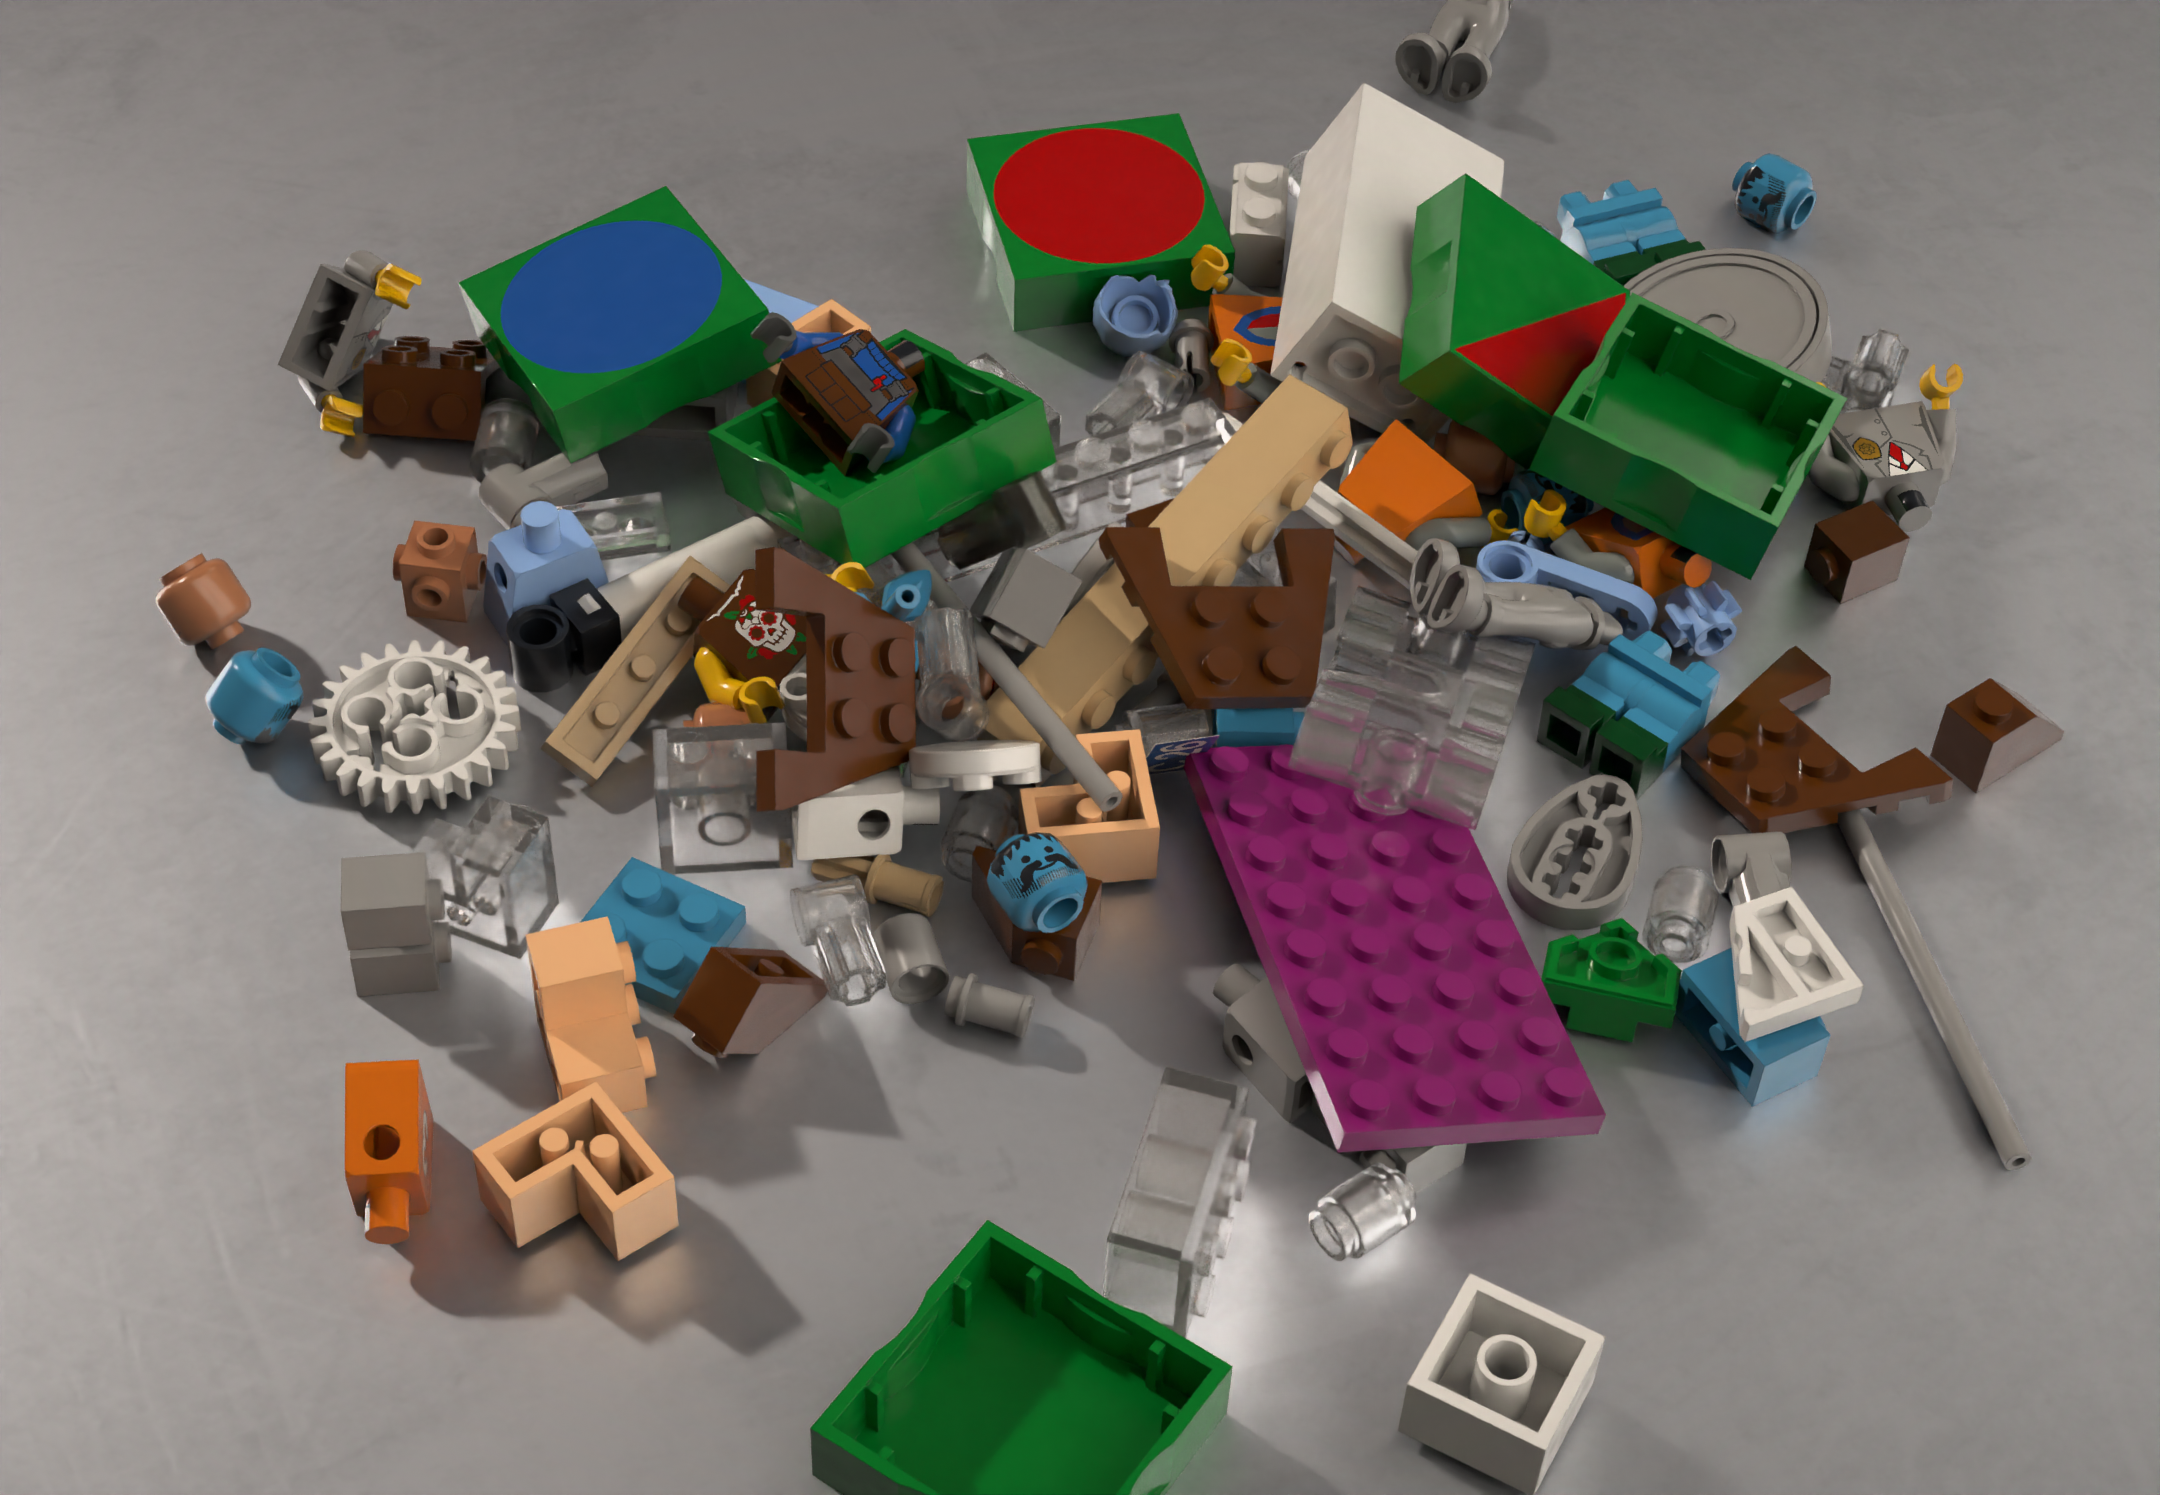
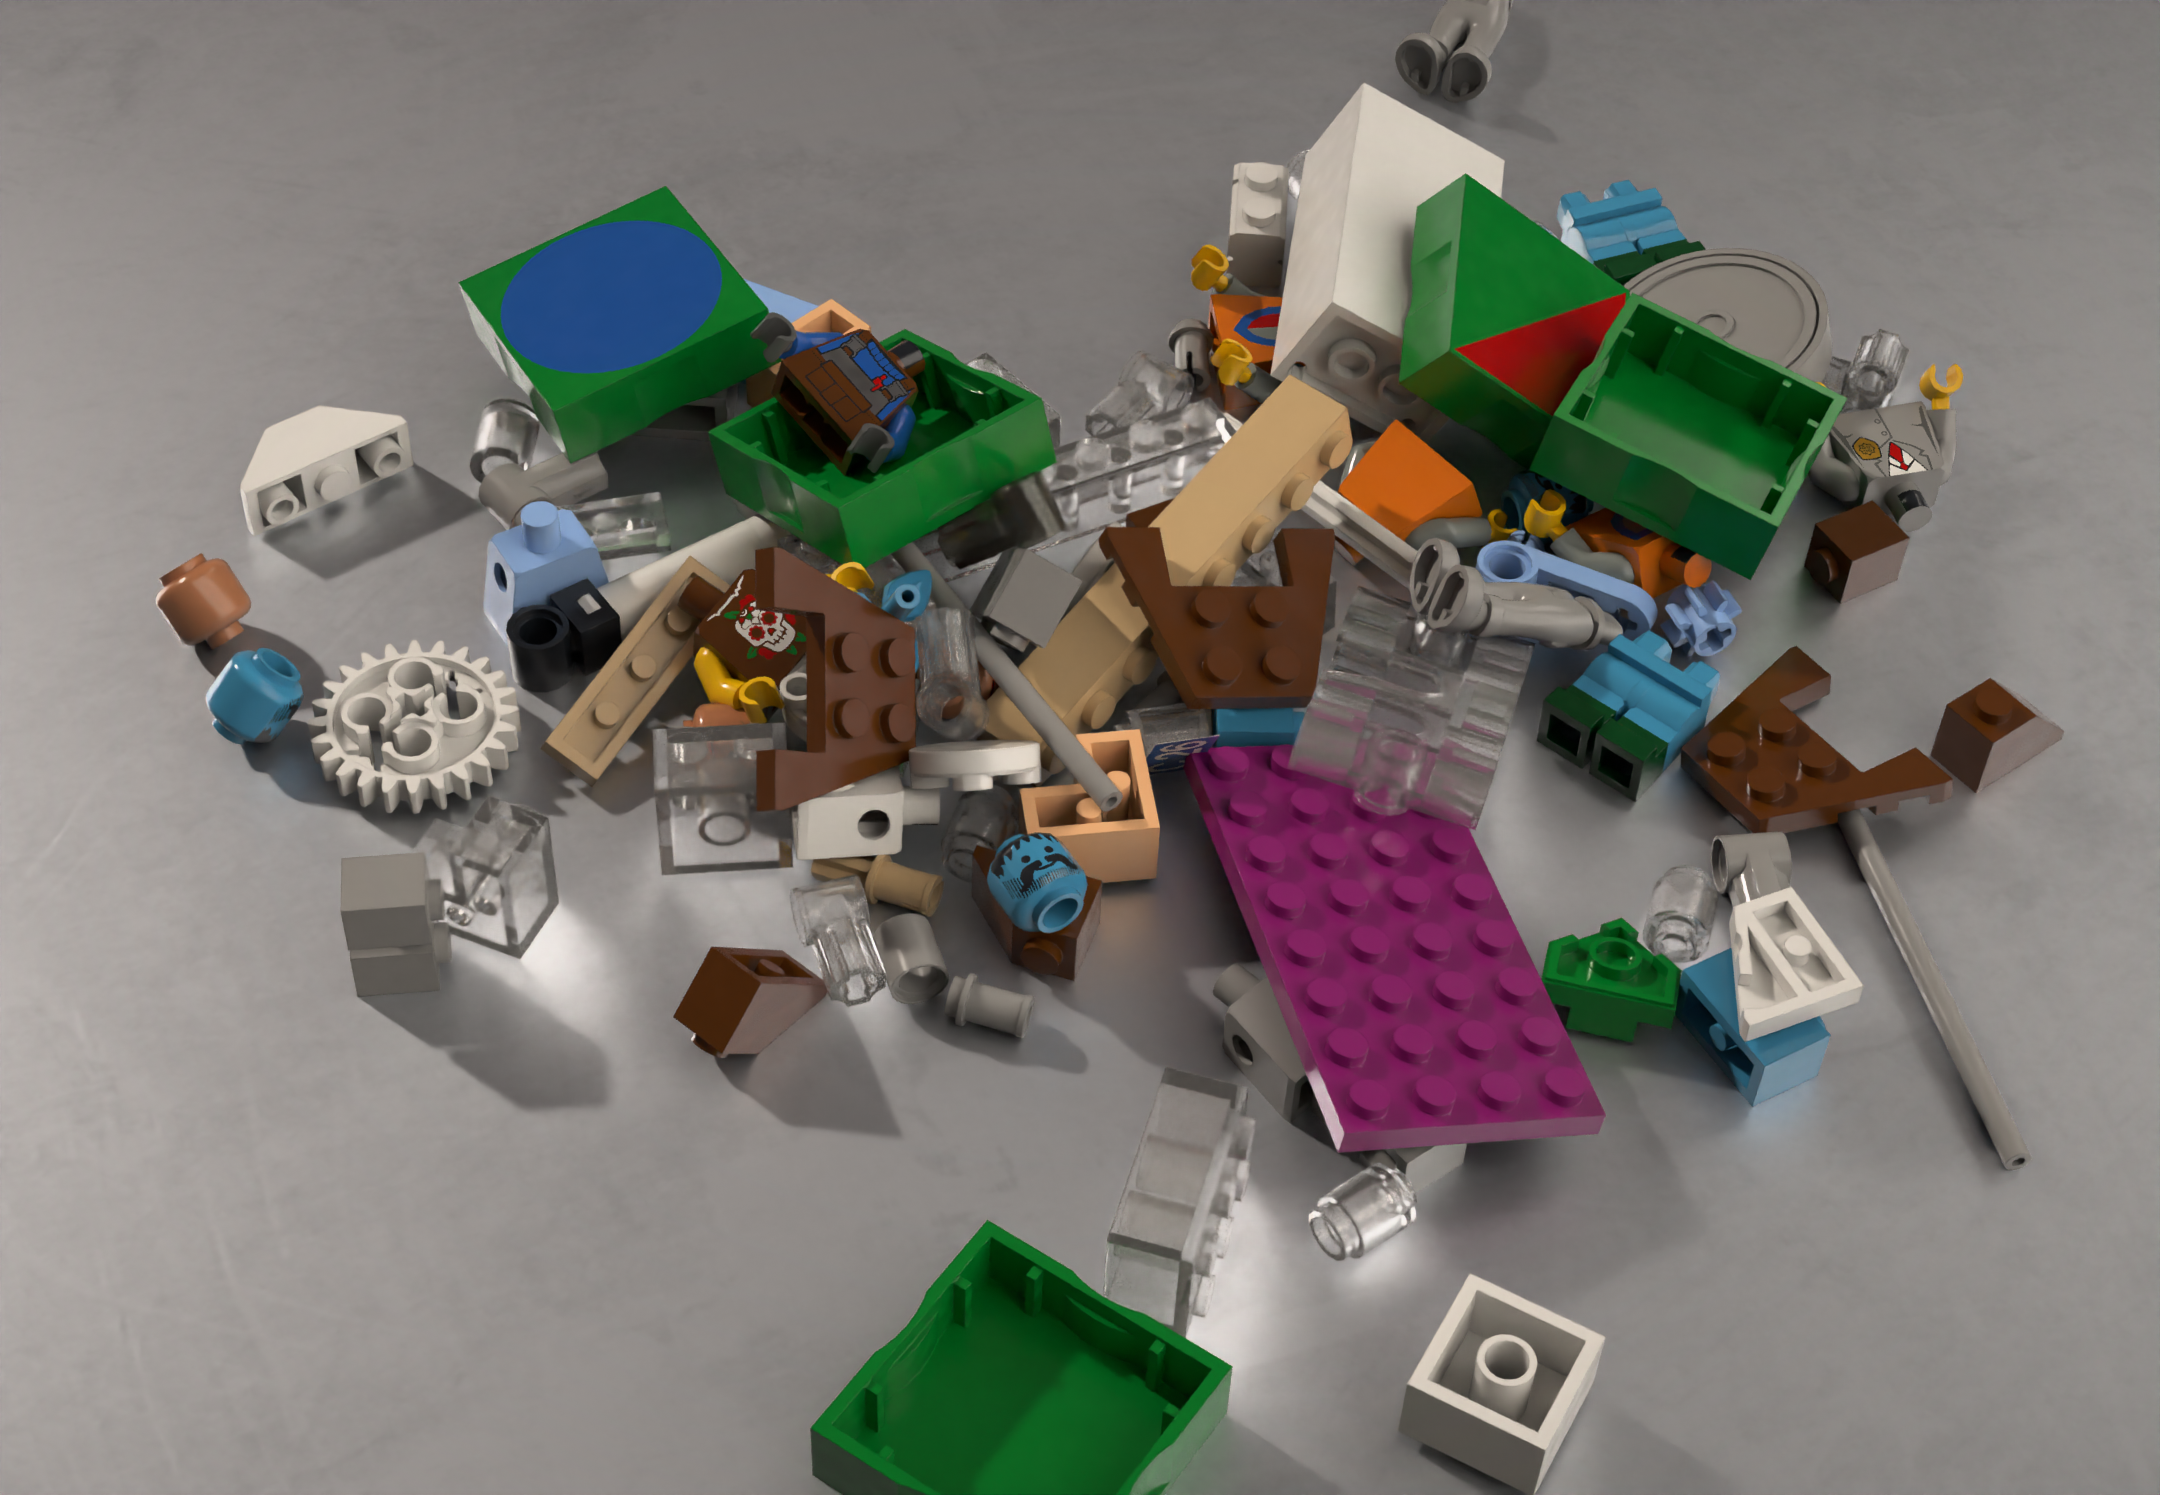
(320, 460): none -> white slope
(341, 329): light grey torso -> none
(388, 1146): orange torso -> none
(426, 389): reddish brown bracket -> none
(440, 571): nougat brick -> none
(573, 1162): light nougat brick -> none
(590, 1012): light nougat brick -> none
(667, 928): dark azure plate -> none
(1088, 206): tile -> none
(1134, 314): light blue hair -> none
(1475, 458): nougat head -> none
(1607, 867): light grey piece -> none
(1774, 193): dark azure head -> none

